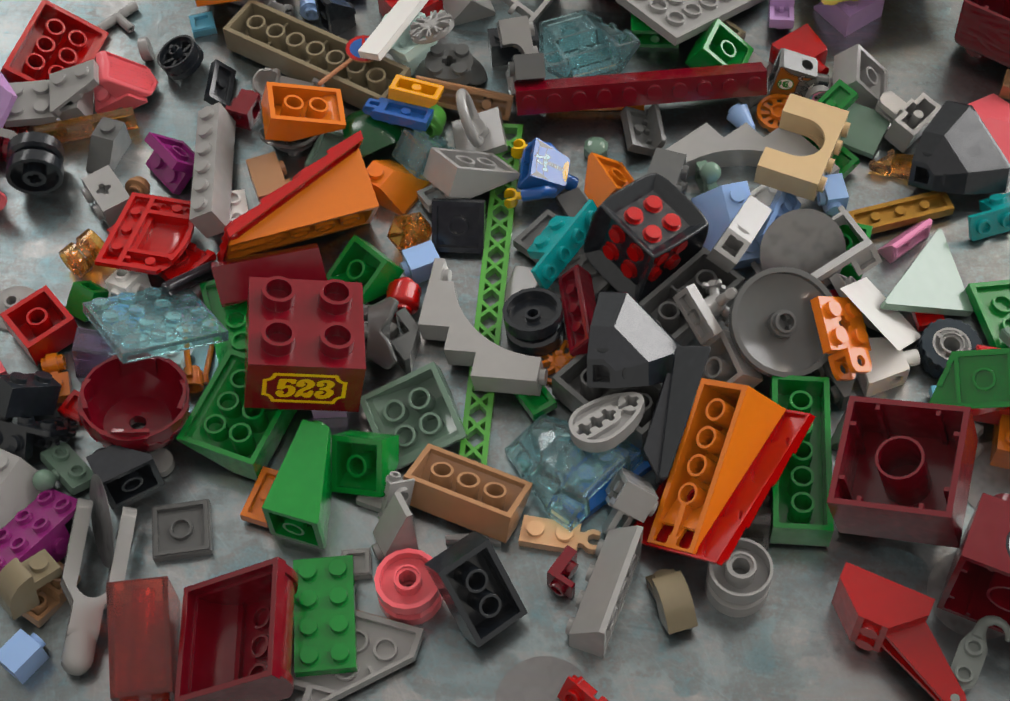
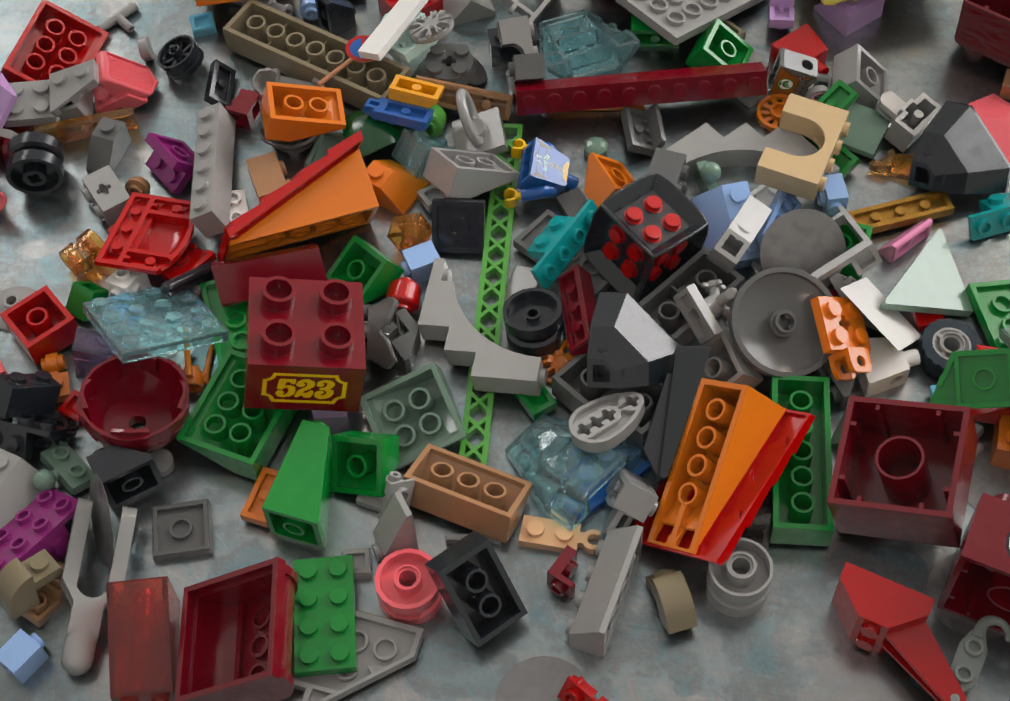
(739, 115): light blue cone -> none

